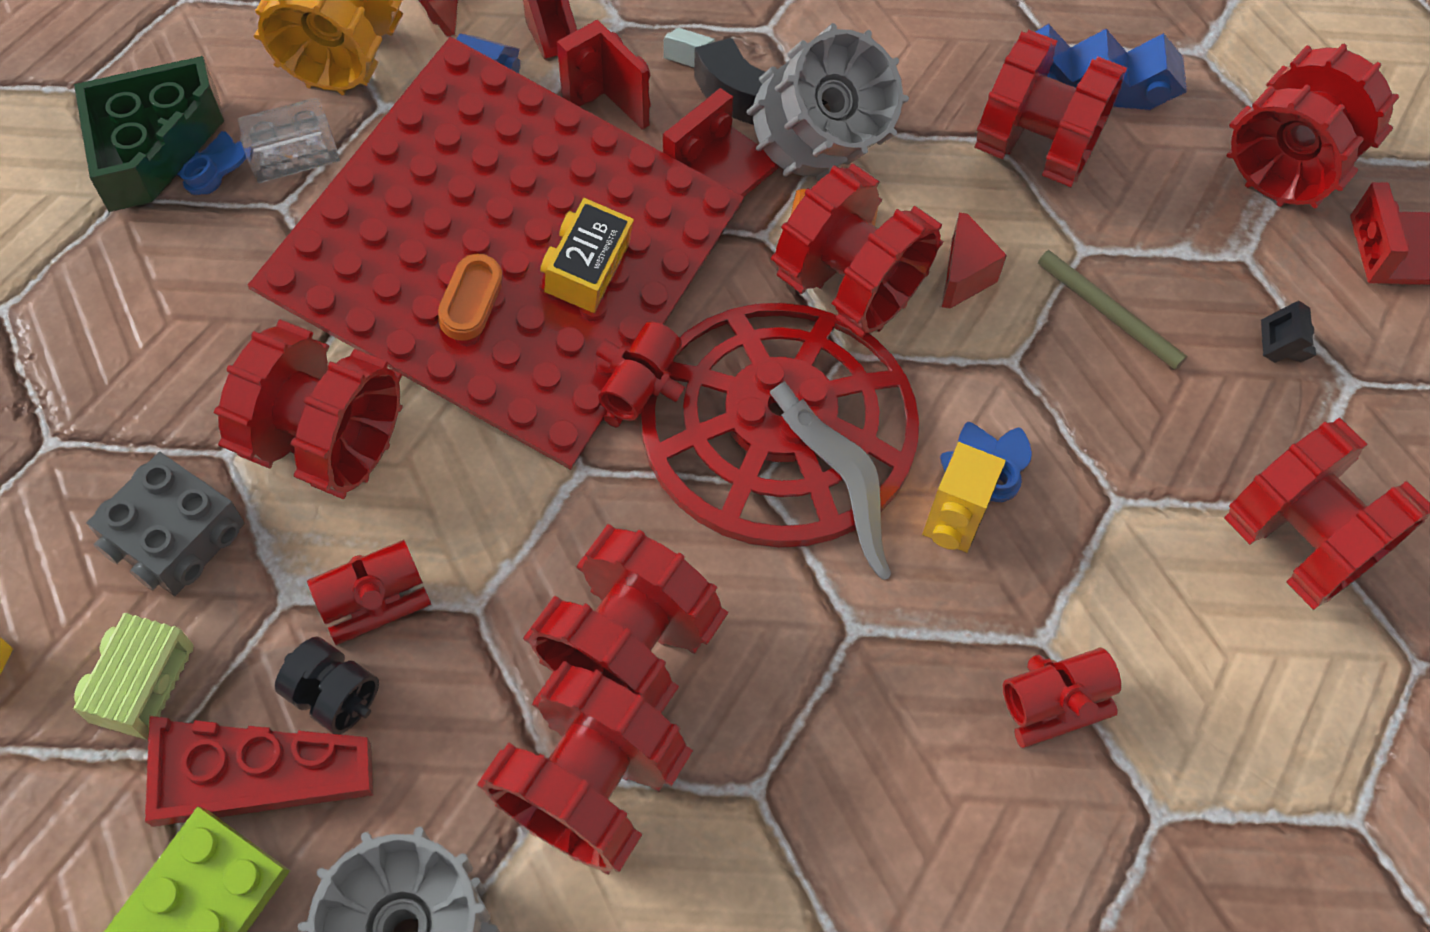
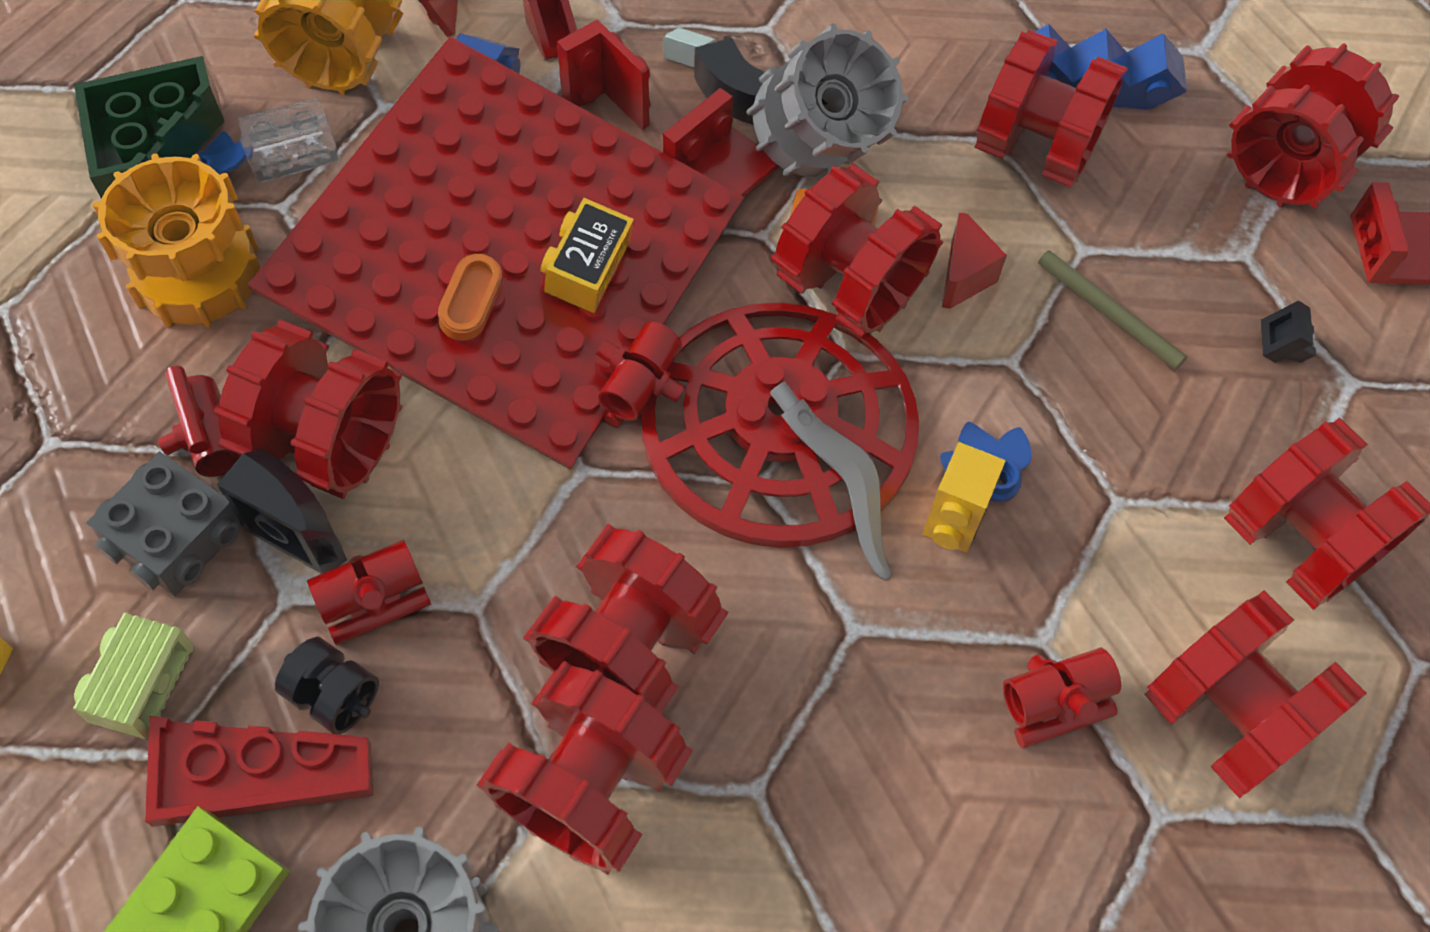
(179, 239): none -> light orange piece
(198, 427): none -> red pin
(281, 510): none -> black slope
(1252, 692): none -> red piece

